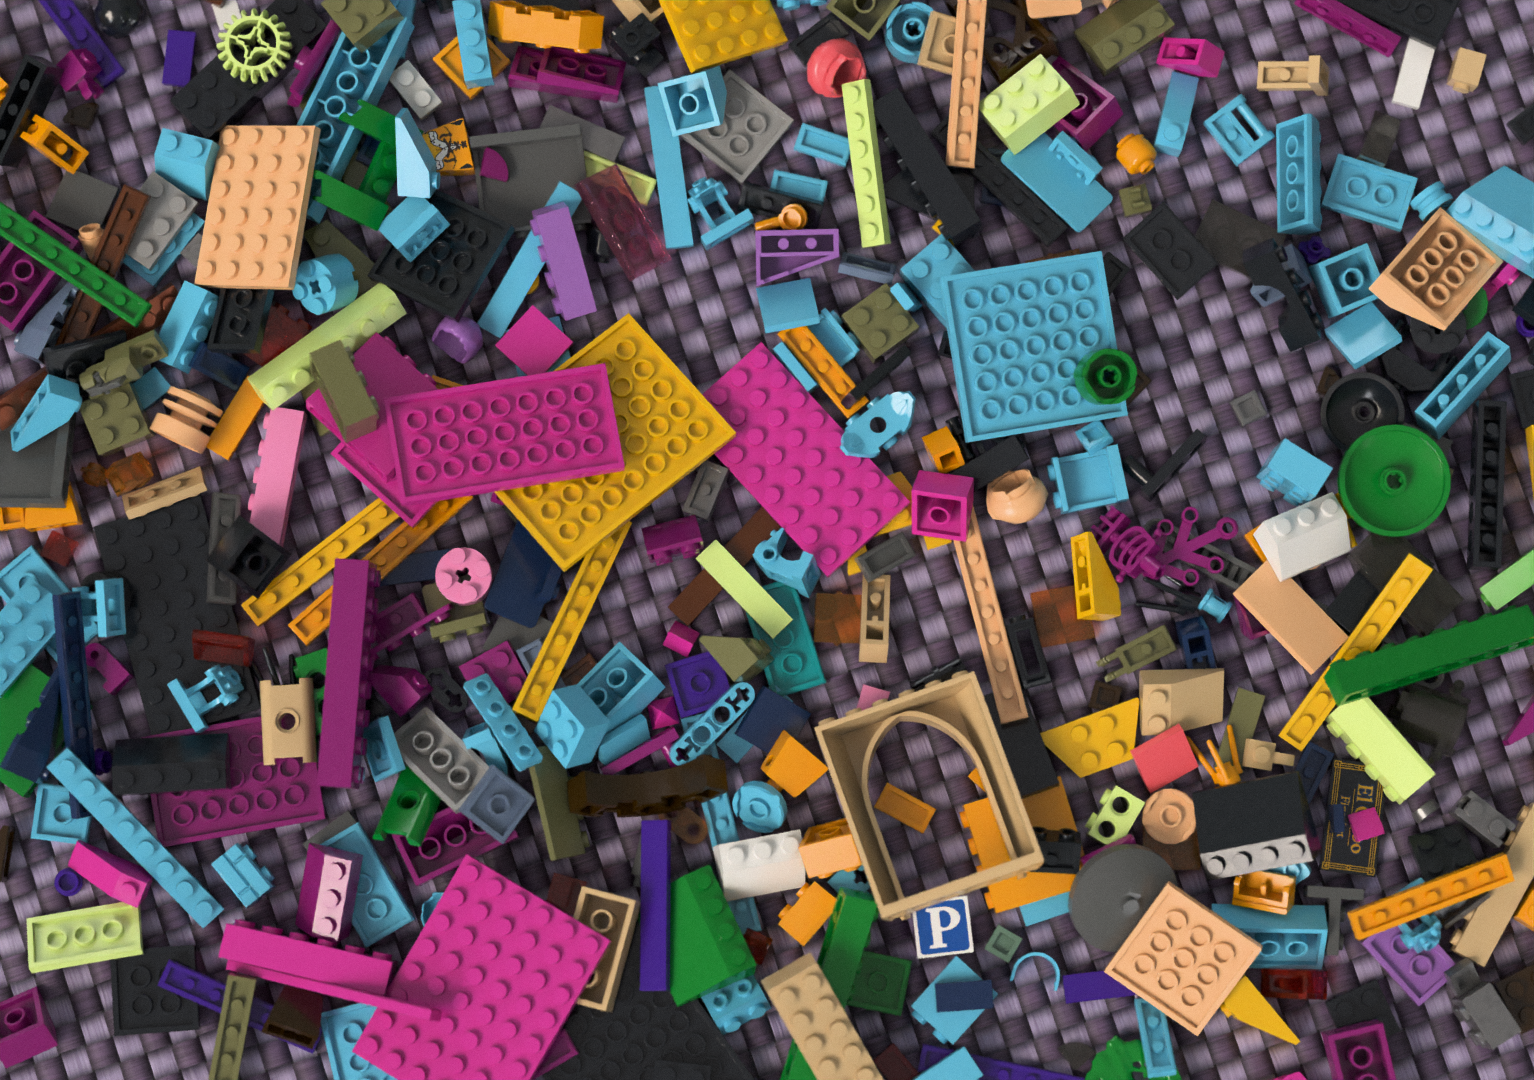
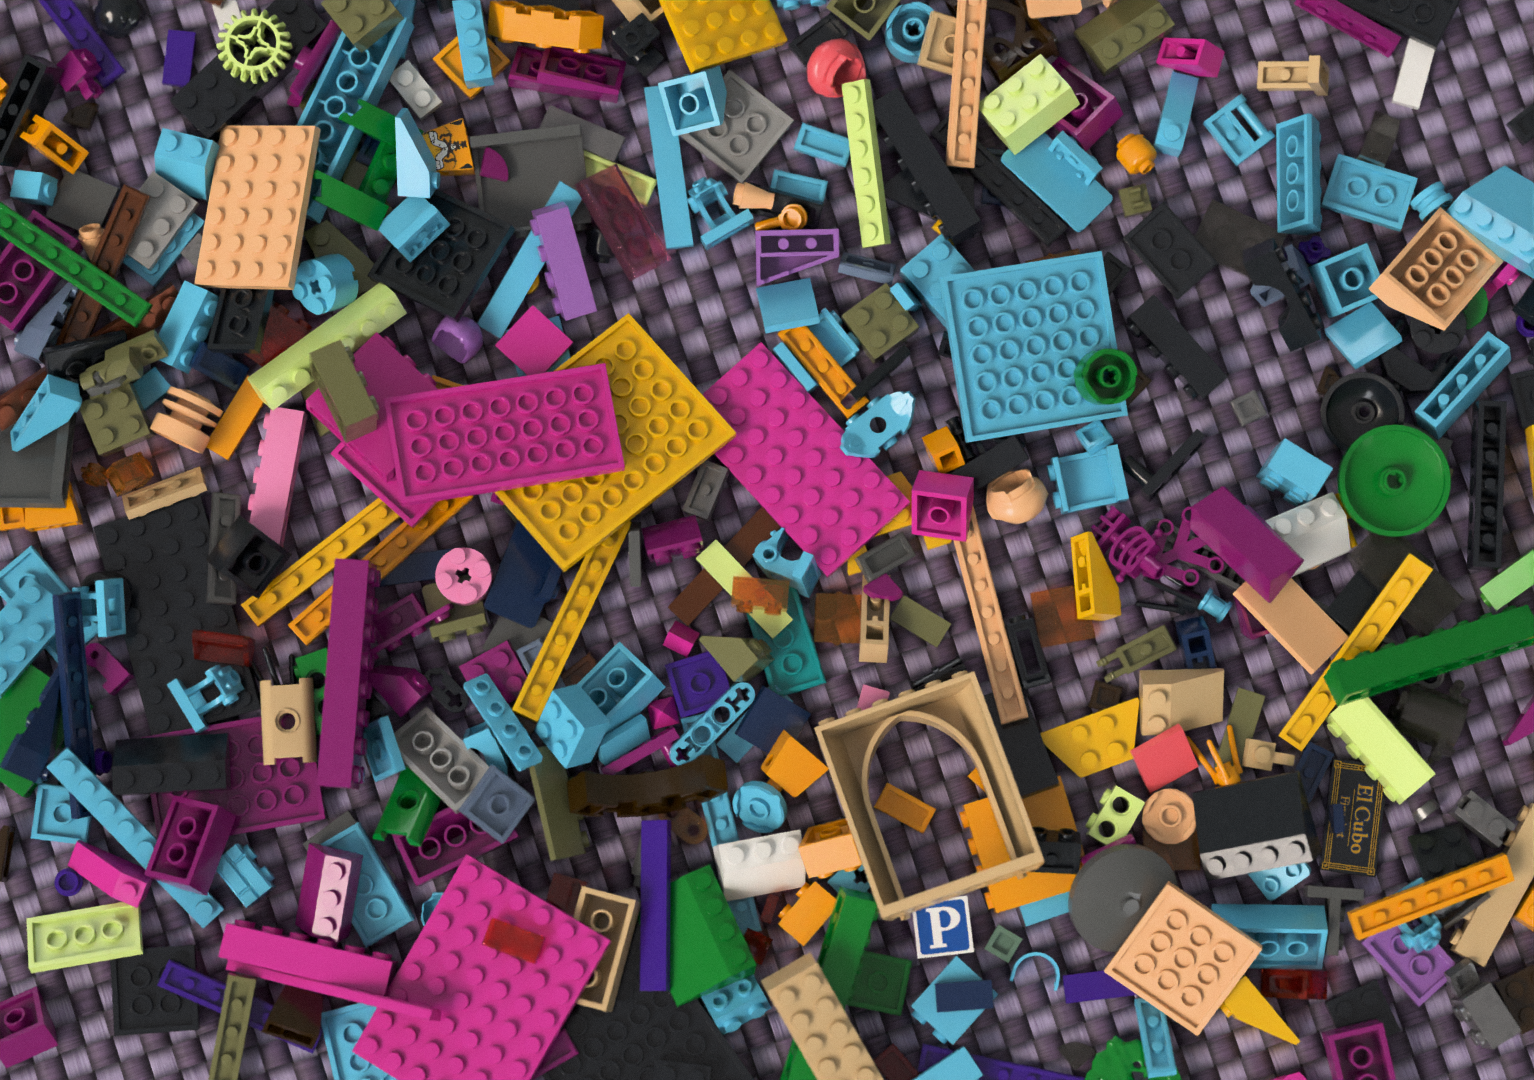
(34, 188): none -> medium azure brick
(59, 548): clear red tile -> none
(190, 845): none -> magenta slope
(513, 940): none -> clear red tile
(635, 554): none -> dark grey tile
(751, 197): none -> light nougat cone
(759, 595): none -> clear orange brick
(769, 908): none -> clear red tile
(883, 588): none -> magenta tile
(920, 621): none -> olive tile
(1176, 349): none -> black brick
(1245, 542): none -> magenta slope
(1265, 891): light orange hinge -> none
(1365, 824): dark pink slope -> none
(1466, 70): tan brick -> none

